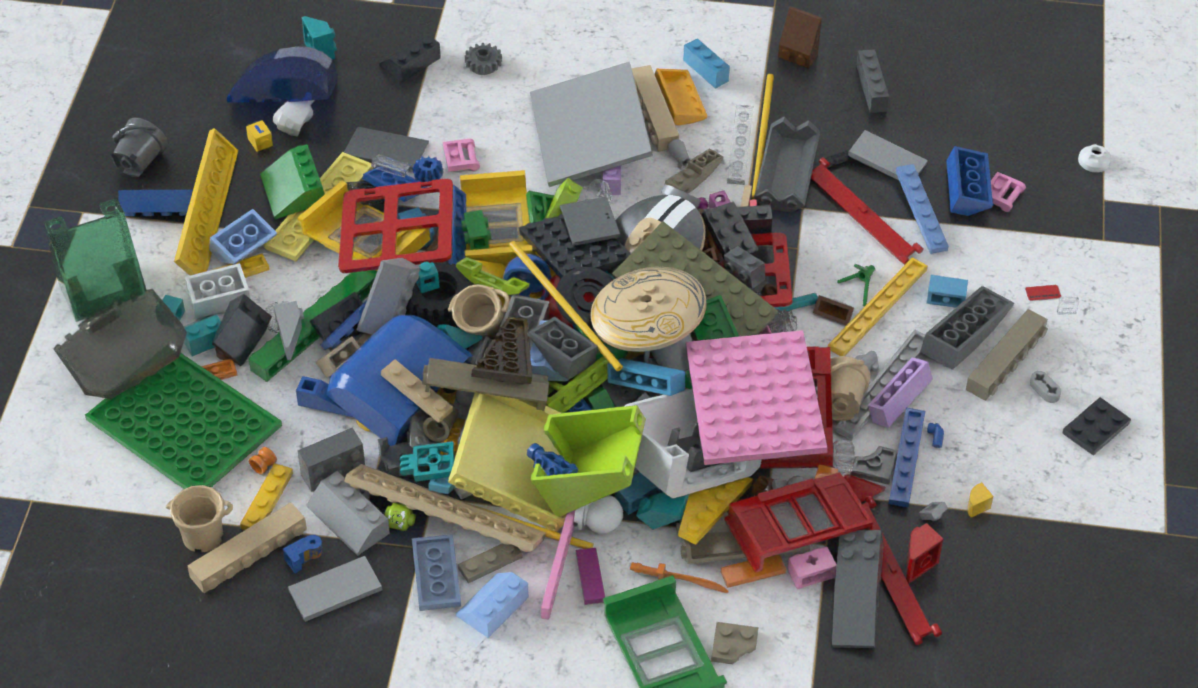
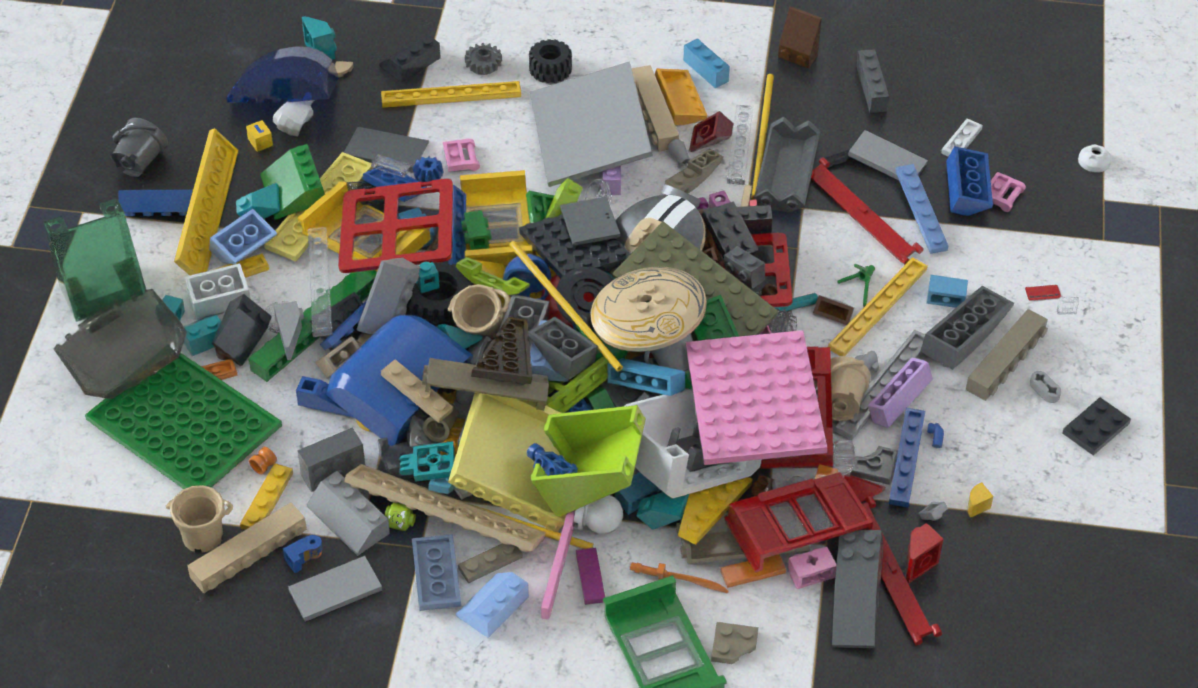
(263, 201): none -> teal slope
(319, 282): none -> clear tile
(343, 67): none -> tan tile
(451, 94): none -> yellow tile
(550, 61): none -> black tyre
(711, 131): none -> dark red slope
(963, 136): none -> white tile

